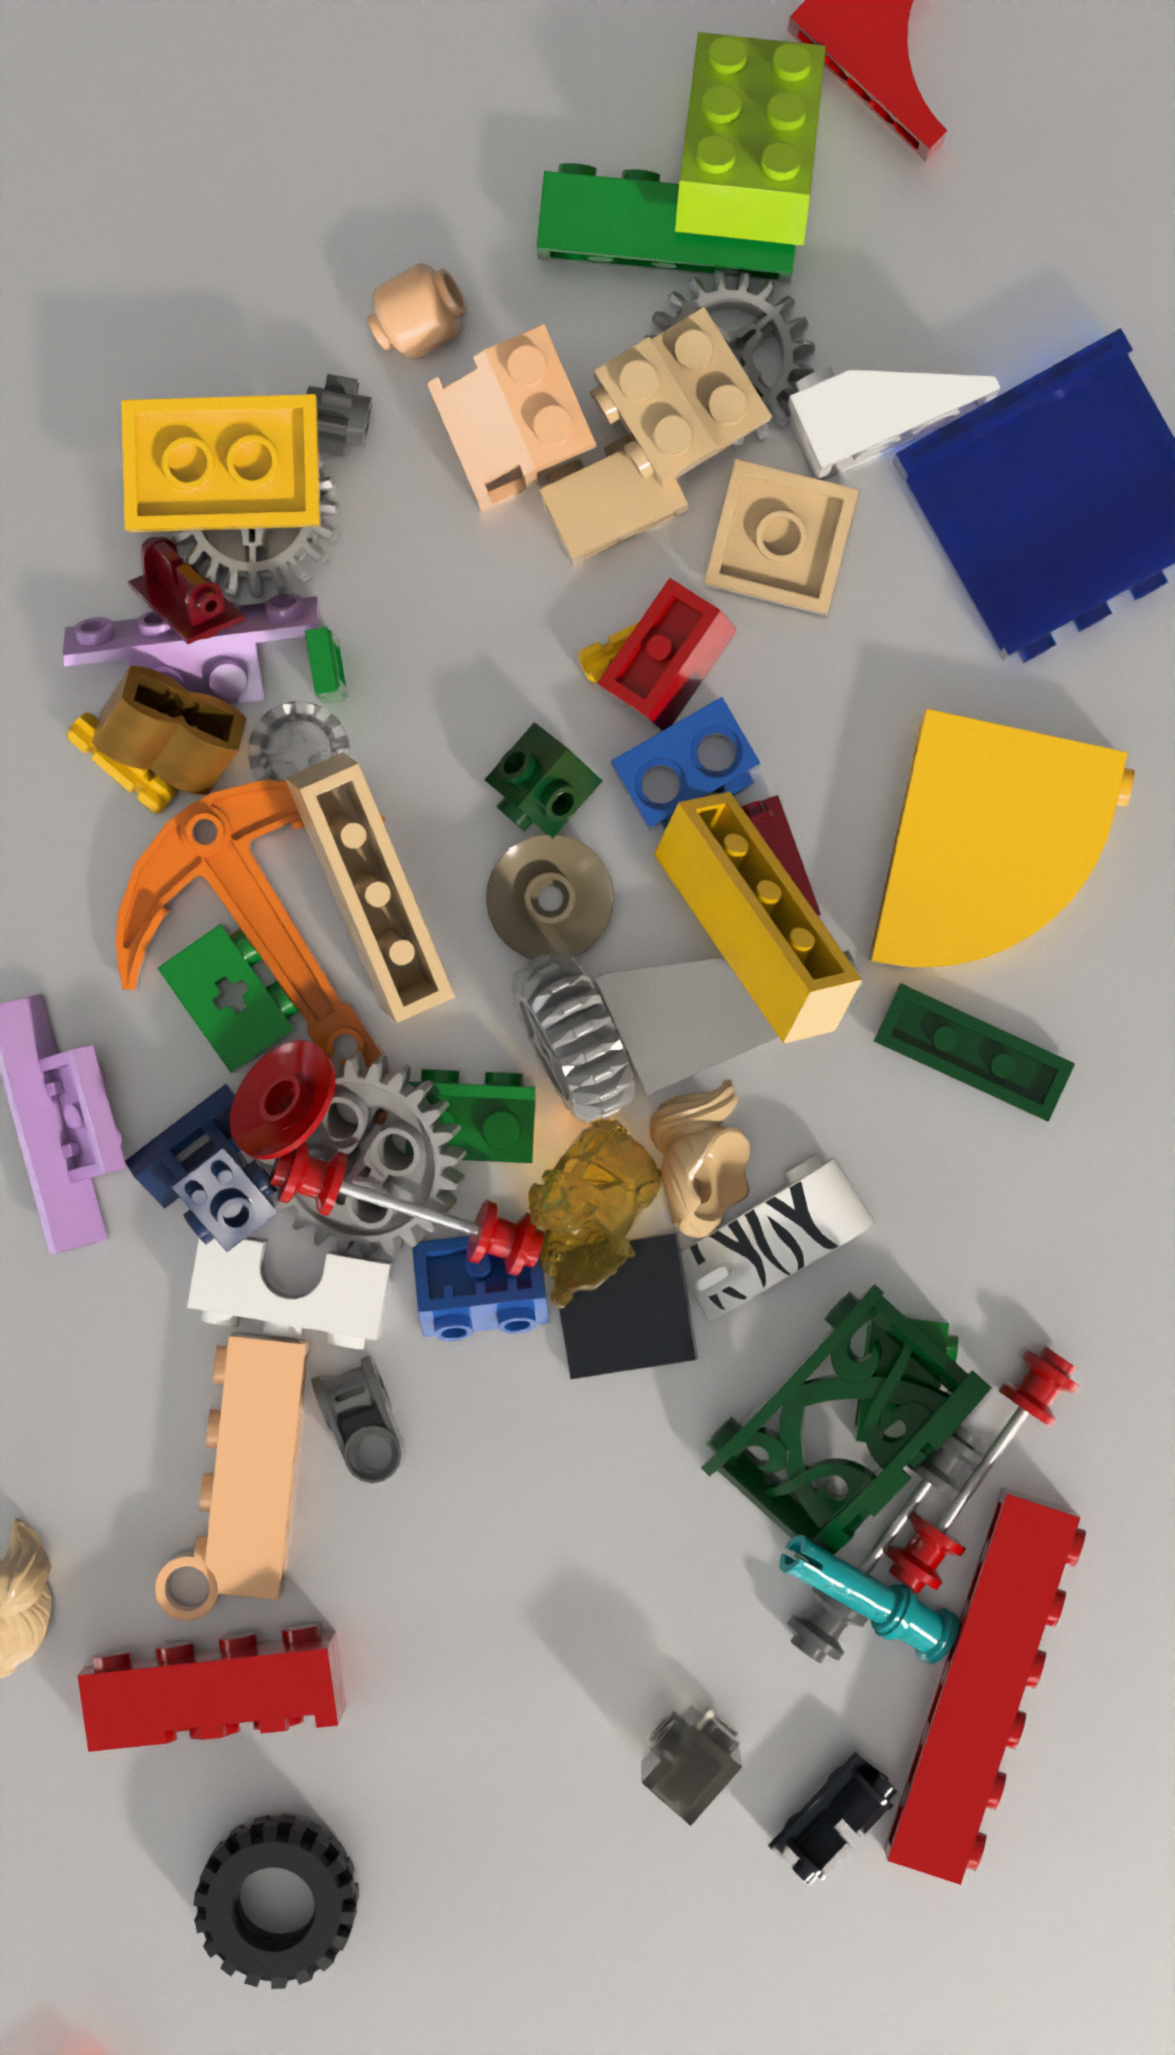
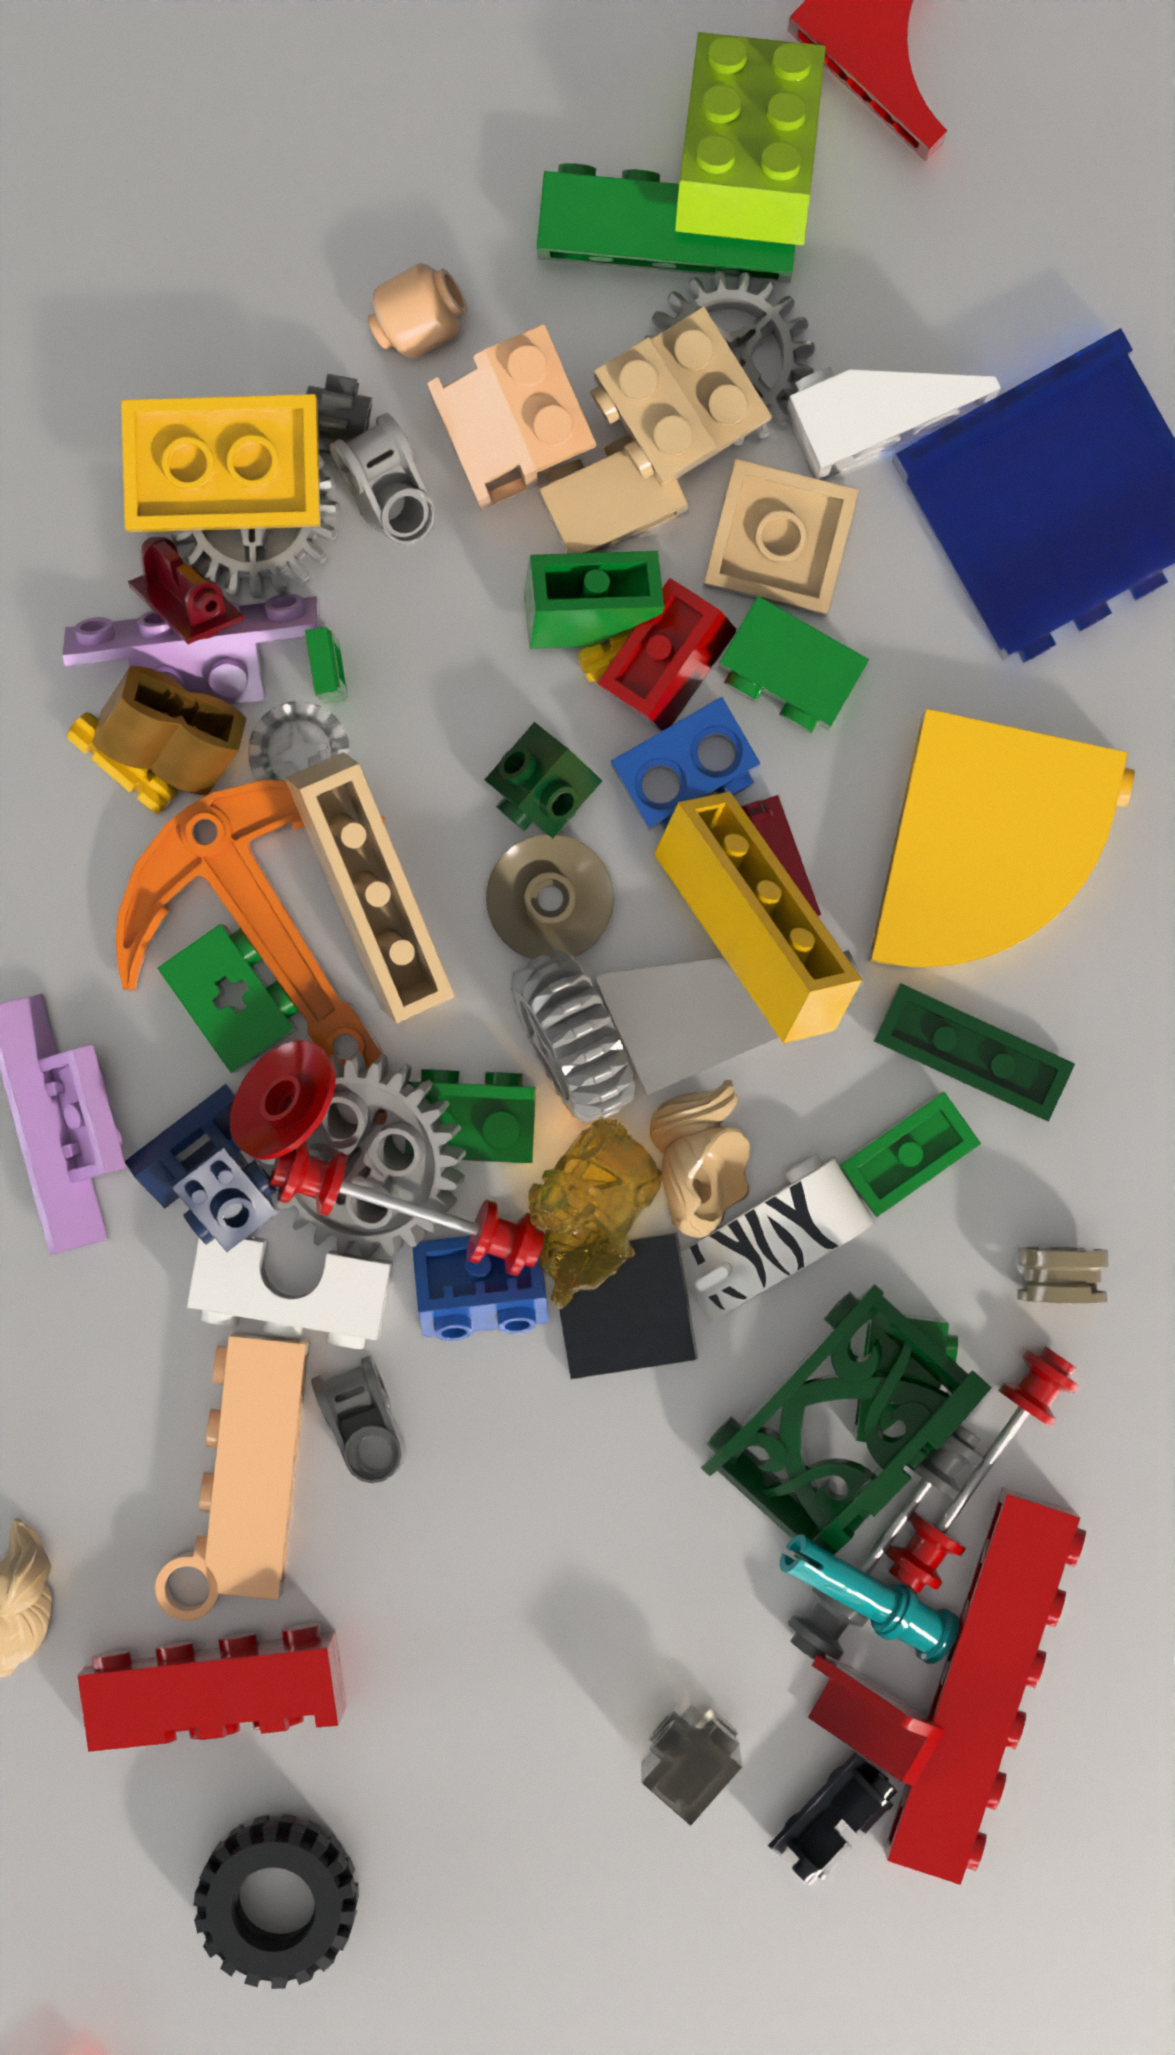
(380, 471): none -> light grey piece
(589, 596): none -> green slope
(791, 665): none -> green brick
(874, 1721): none -> red panel
(910, 1154): none -> green plate
(1062, 1274): none -> dark tan wheel

